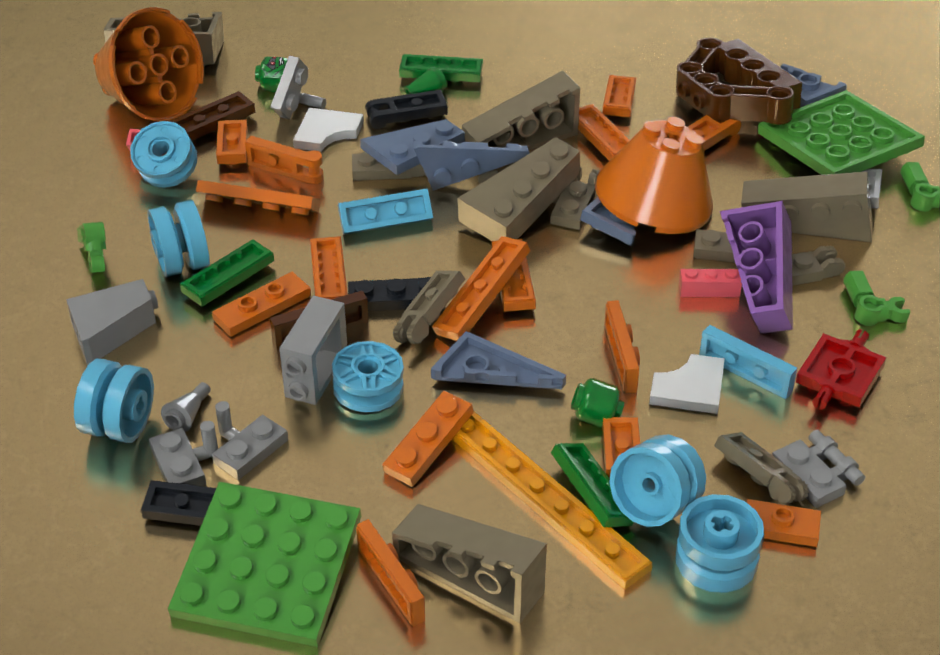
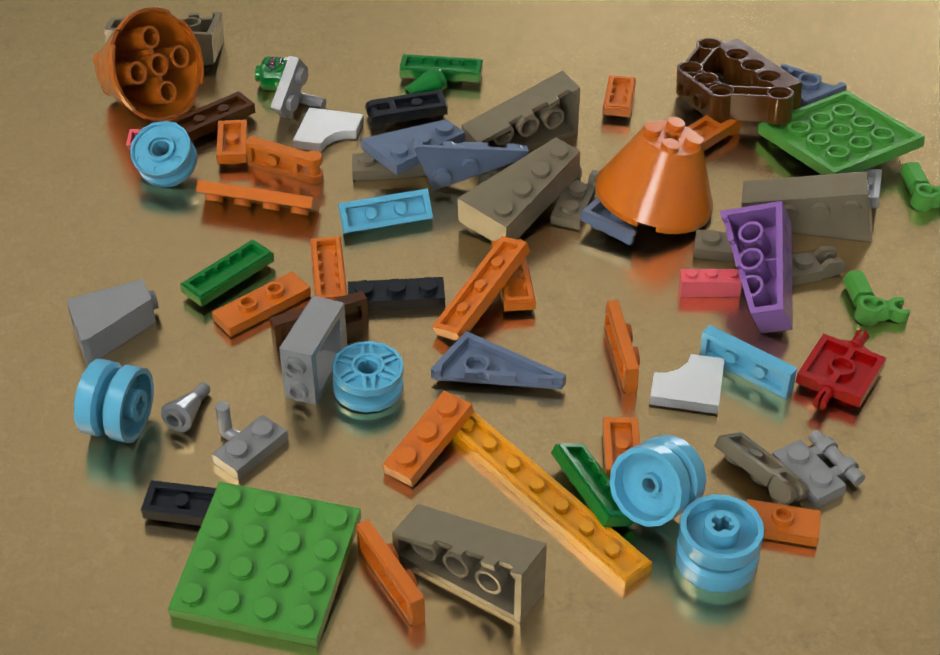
(94, 240): bright green bar -> none
(177, 458): light grey plate -> none
(183, 237): medium azure wheel -> none
(427, 306): dark tan hinge -> none
(596, 401): green head -> none
(601, 131): orange plate -> none

